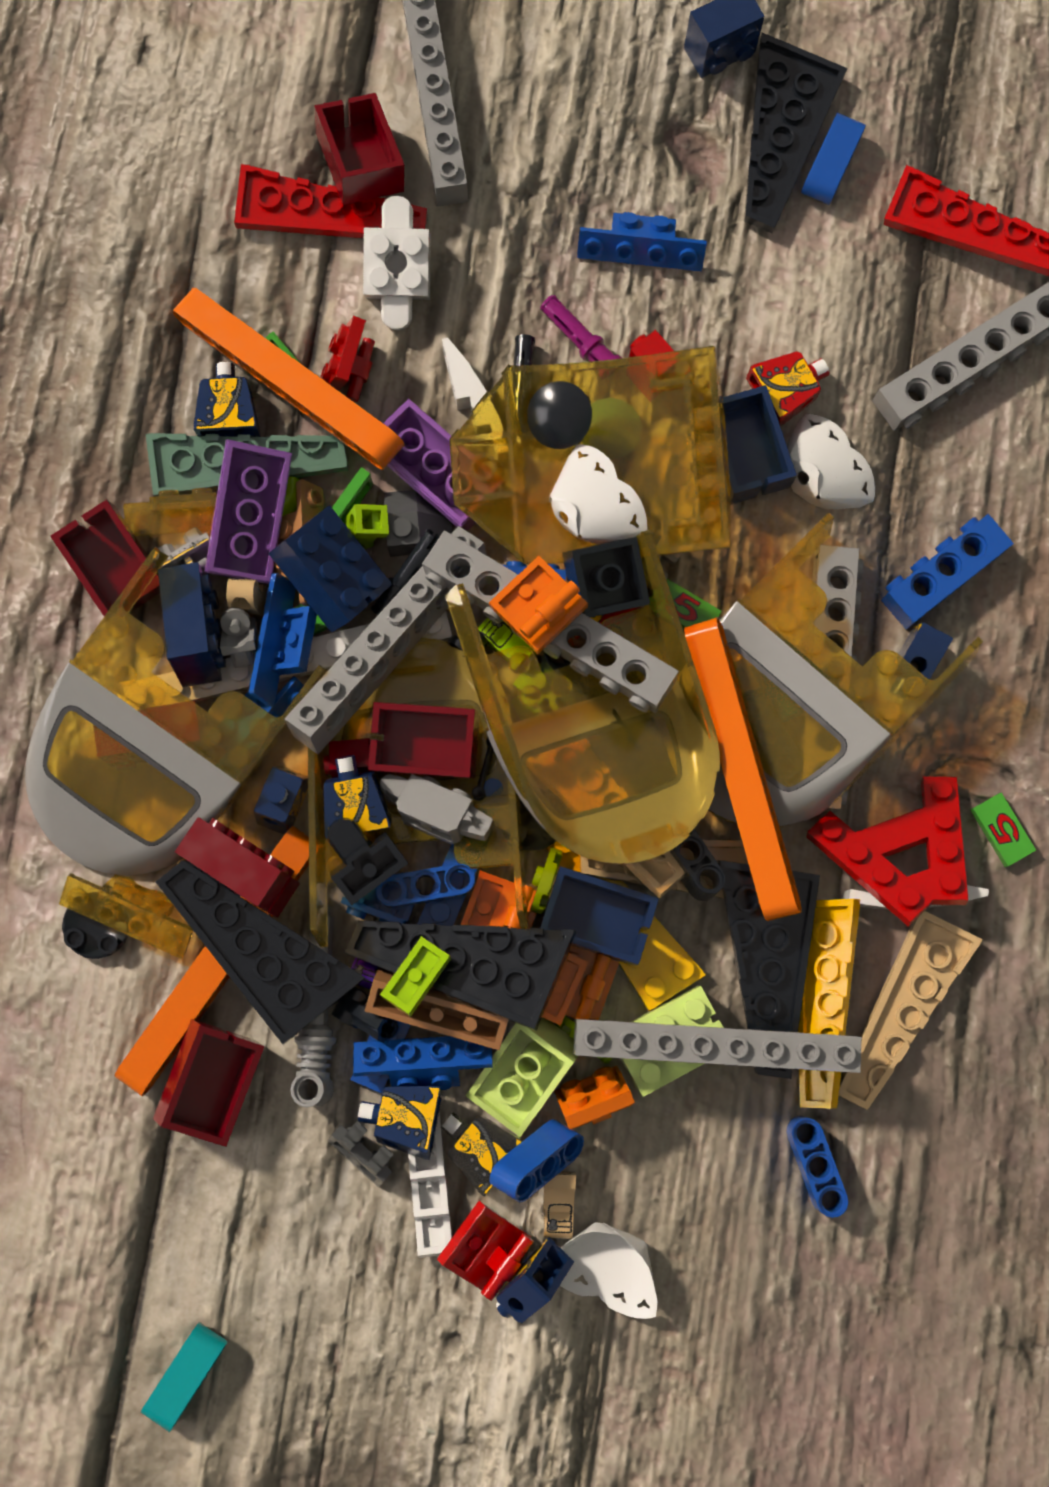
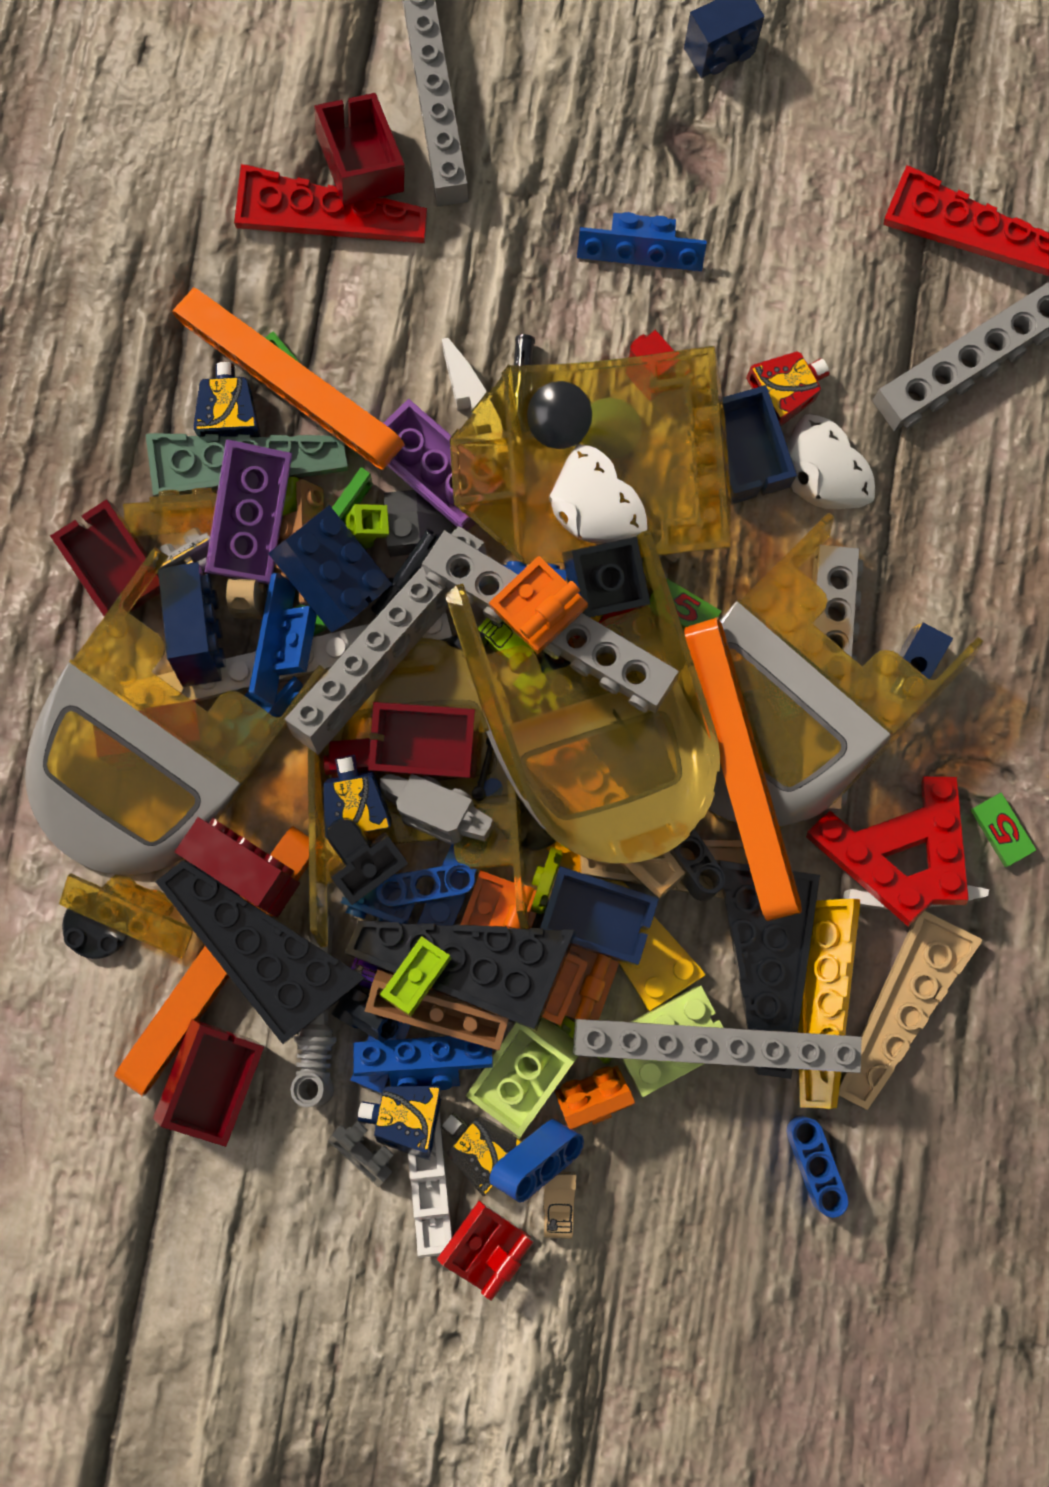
(184, 1377): teal beam -> none
(238, 636): light grey hips -> none
(281, 799): dark blue torso -> none
(344, 361): red plate -> none
(396, 263): white brick -> none
(523, 1293): dark blue torso -> none
(590, 345): magenta pin -> none
(611, 1265): white piece -> none
(788, 112): black wing -> none
(833, 158): blue beam -> none
(982, 535): blue brick -> none

